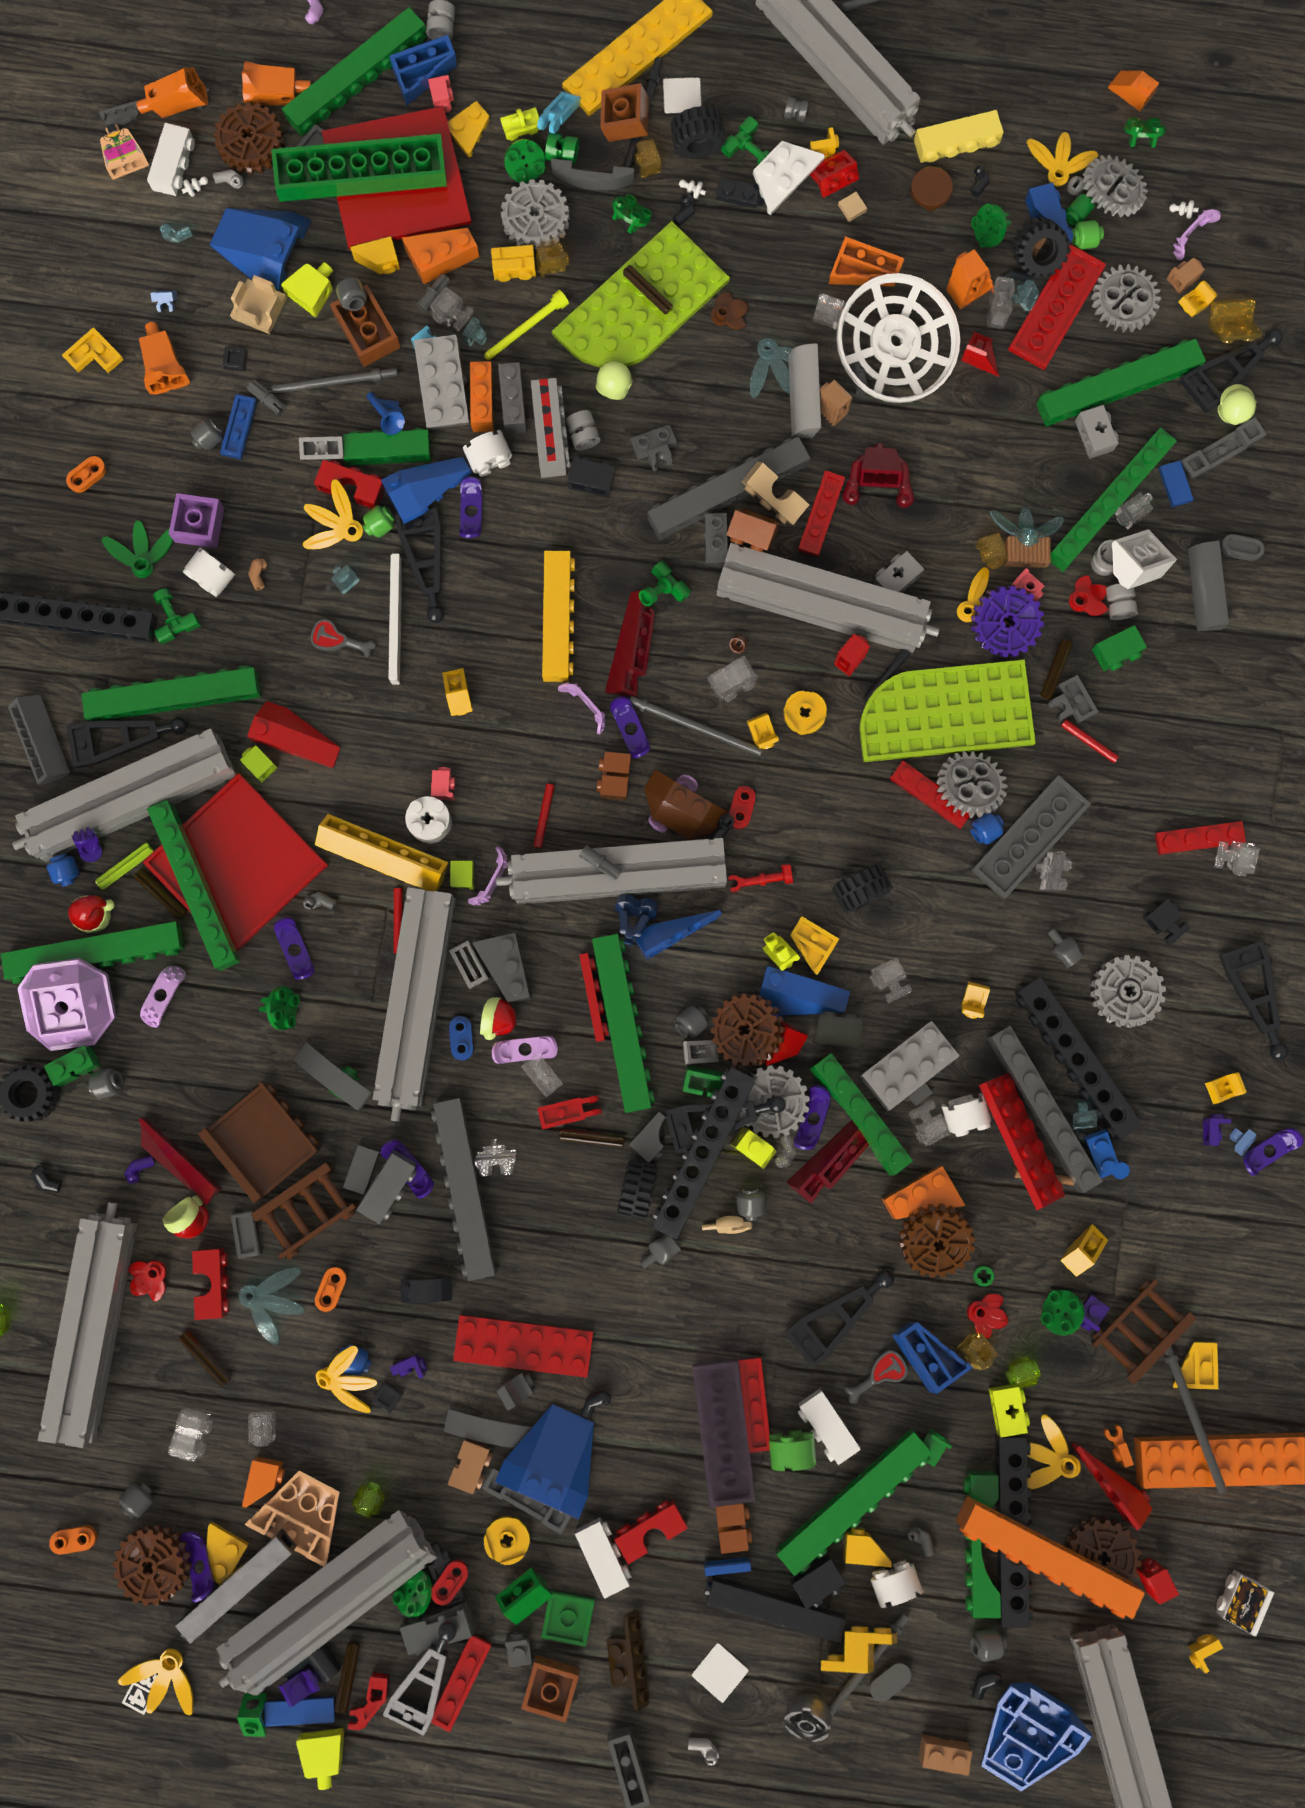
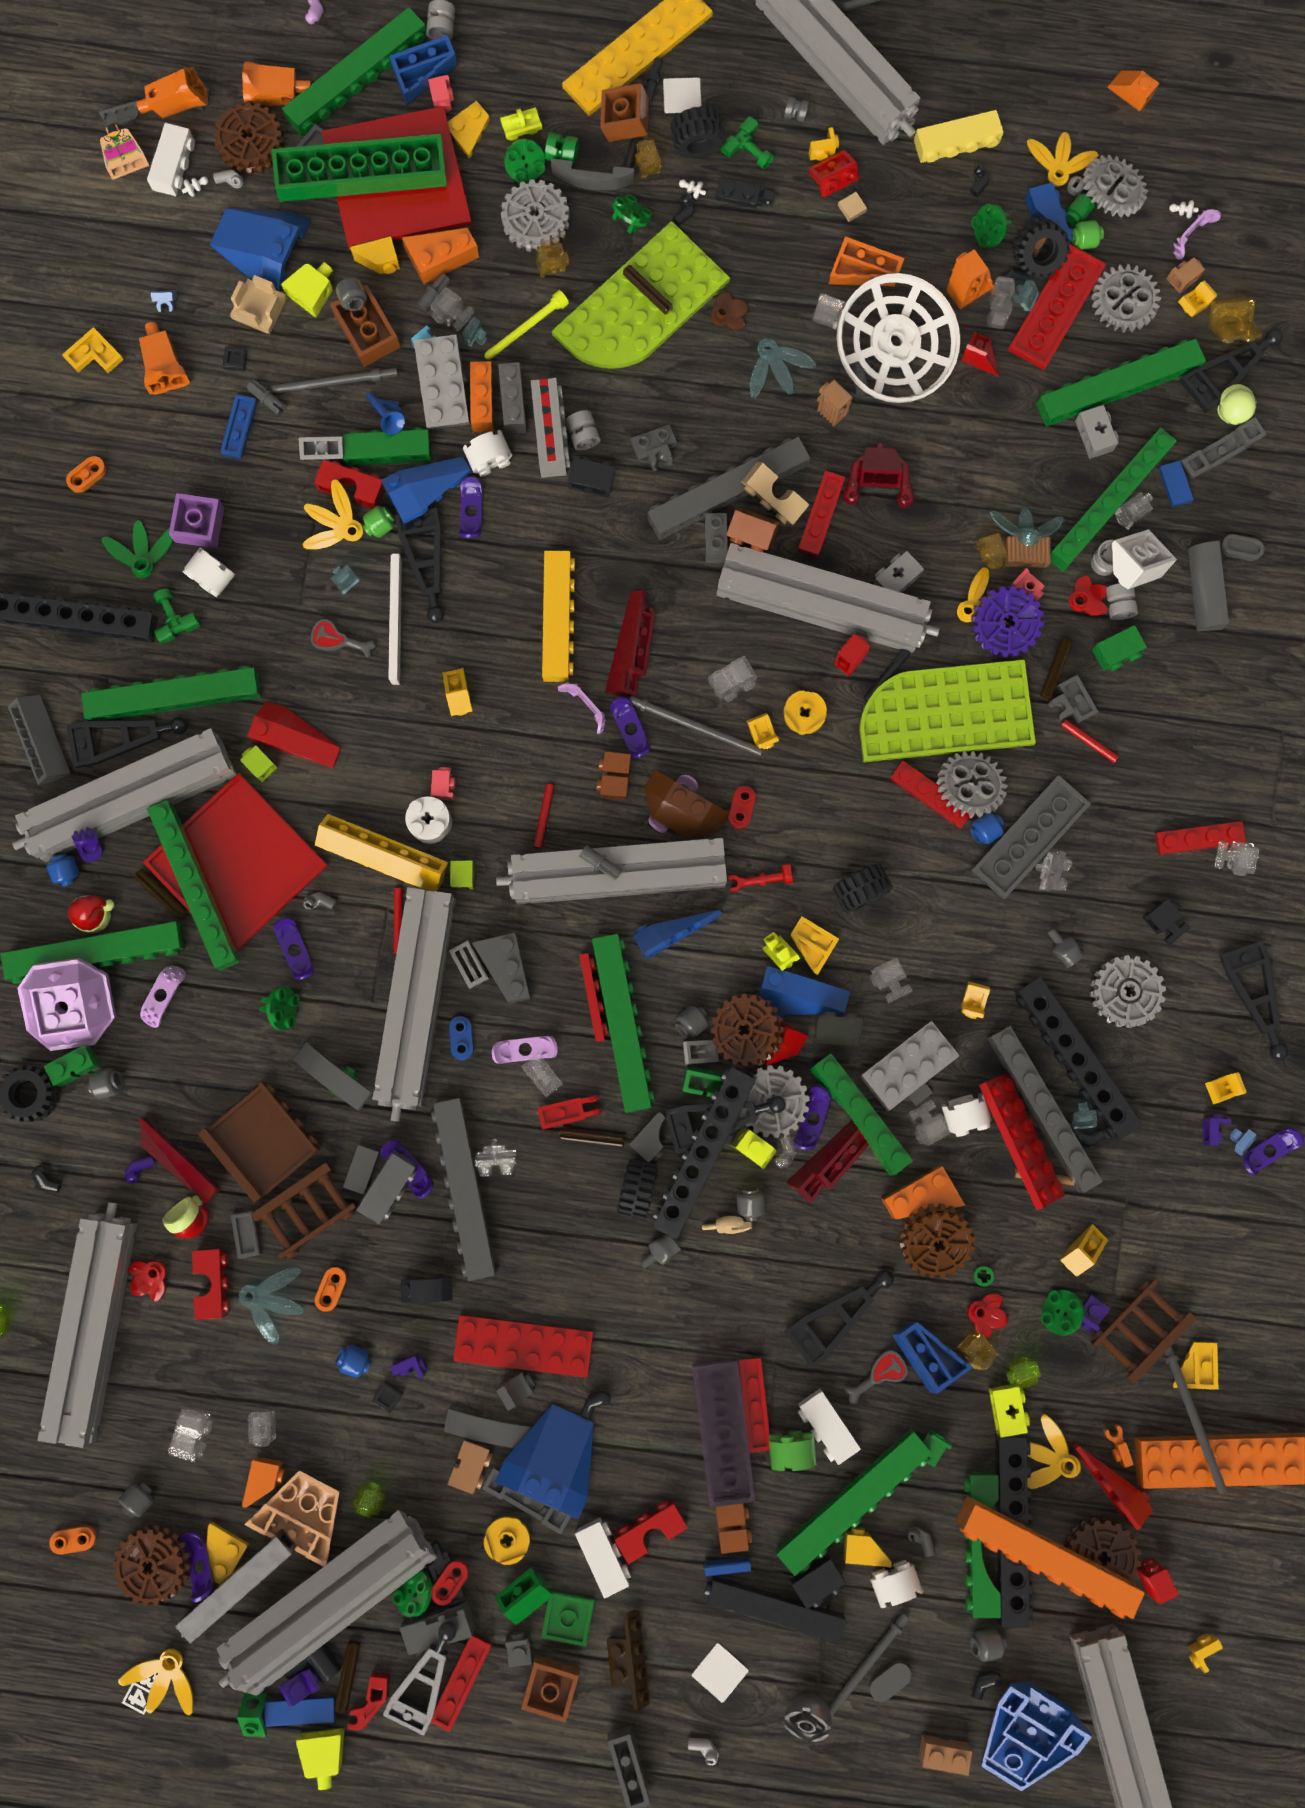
(124, 866): lime axle -> none
(175, 235): clear light blue arm -> none
(204, 1358): dark brown axle -> none
(206, 434): dark grey head -> none
(254, 573): medium nougat arm -> none
(330, 1379): yellow plant -> none
(484, 896): lavender piece -> none
(497, 1018): piece -> none
(513, 262): yellow brick -> none
(558, 111): medium azure hinge -> none
(614, 380): yellowish green helmet -> none
(628, 906): dark blue piece -> none
(666, 584): green bar -> none
(724, 825): black arm -> none
(736, 649): reddish brown hinge -> none
(783, 172): white wing -> none
(804, 391): light grey brick -> none
(859, 1650): yellow bracket -> none
(931, 188): reddish brown tile -> none
(1104, 1156): blue hinge -> none
(1148, 129): green plate -> none
(1244, 1602): slope -> none

